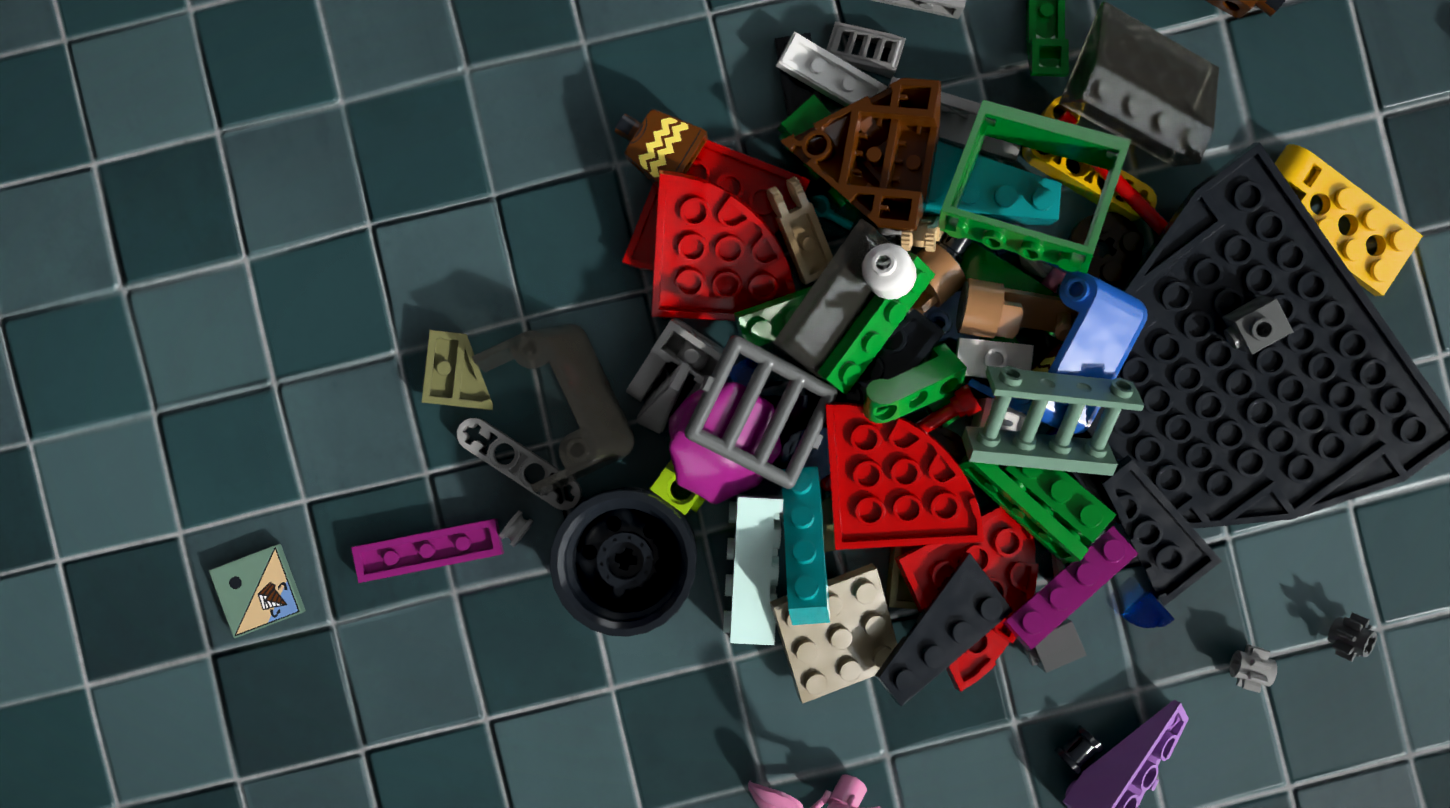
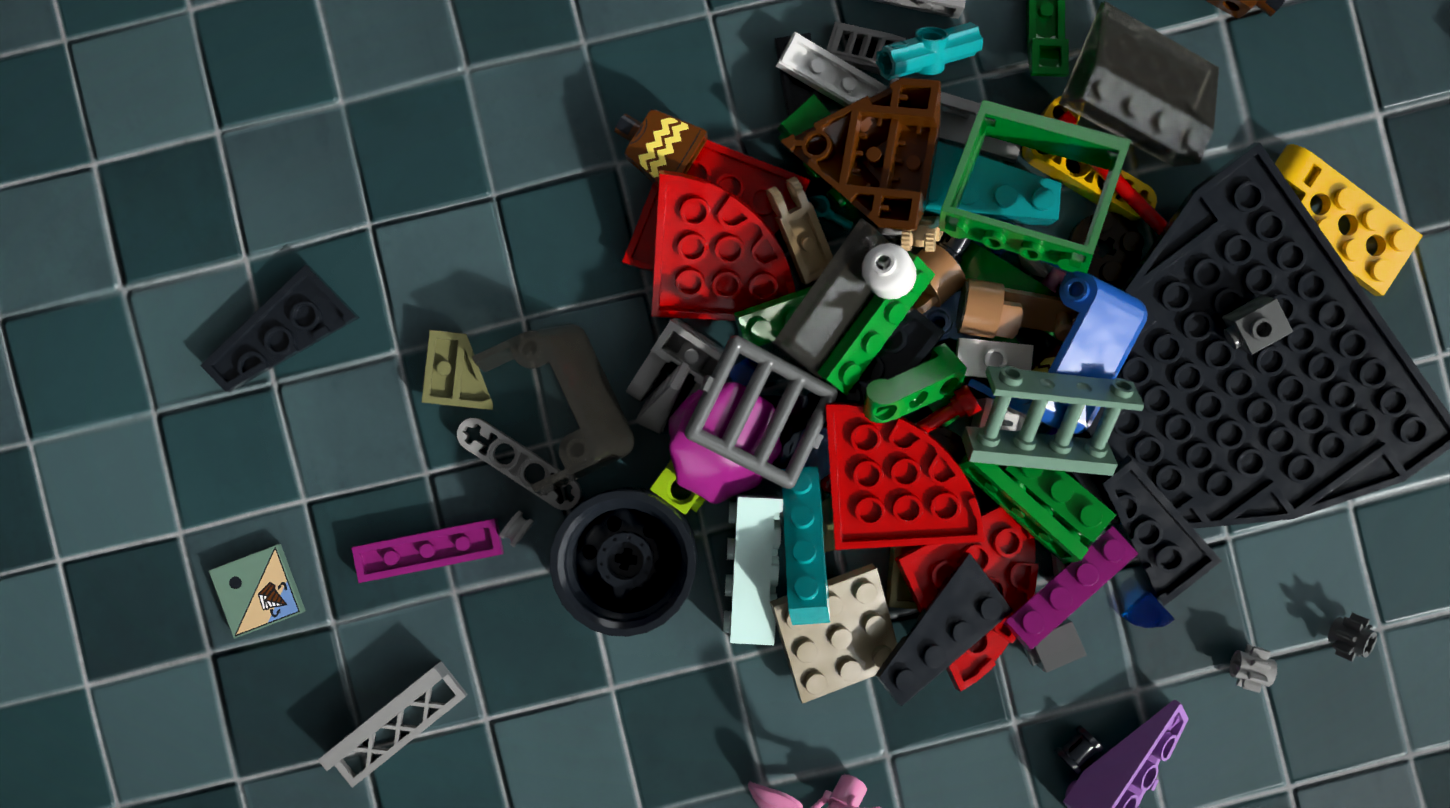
(284, 326): none -> black wing
(380, 720): none -> light grey fence
(929, 50): none -> teal piece

